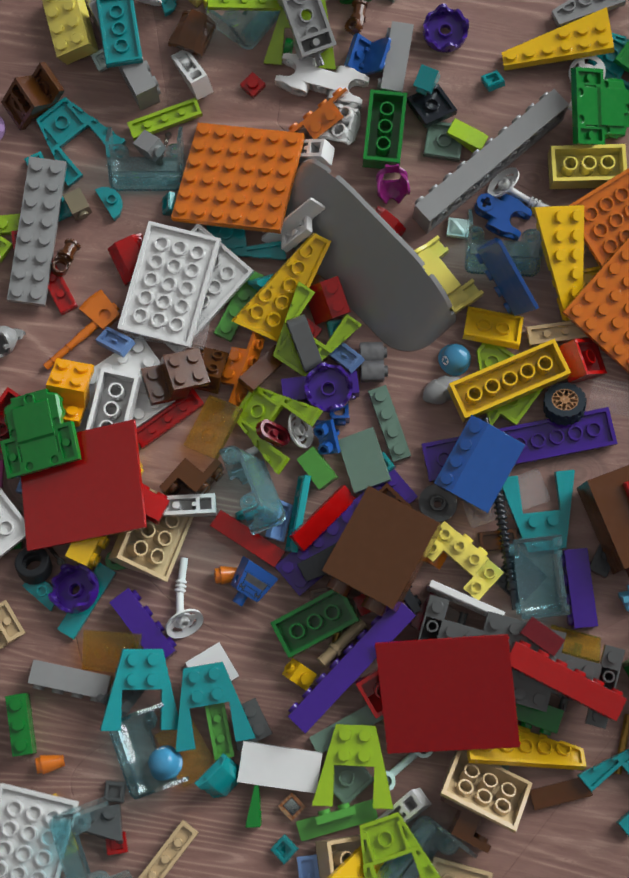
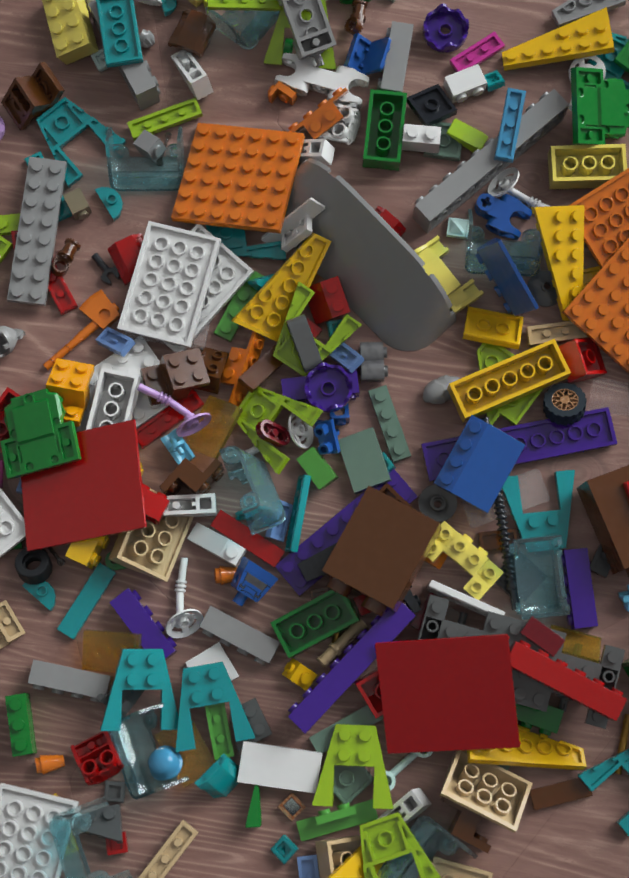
(66, 581): dark purple plate -> none
(97, 758): none -> red slope
(105, 269): none -> black bar
(146, 38): none -> light grey plate
(168, 203): teal tile -> none
(177, 447): none -> medium azure hips
(191, 420): none -> lavender dish
(217, 544): none -> white slope
(240, 635): none -> light grey brick
(253, 85): red plate -> none
(283, 92): none -> orange bracket
(322, 518): red tile -> none
(392, 188): magenta helmet -> none
(421, 138): none -> white brick
(426, 80): teal arch -> none
(454, 359): dark azure helmet -> none
(465, 84): none -> white brick
(478, 52): none -> dark pink plate
(510, 125): none -> dark azure tile
(543, 296): none -> dark grey dish

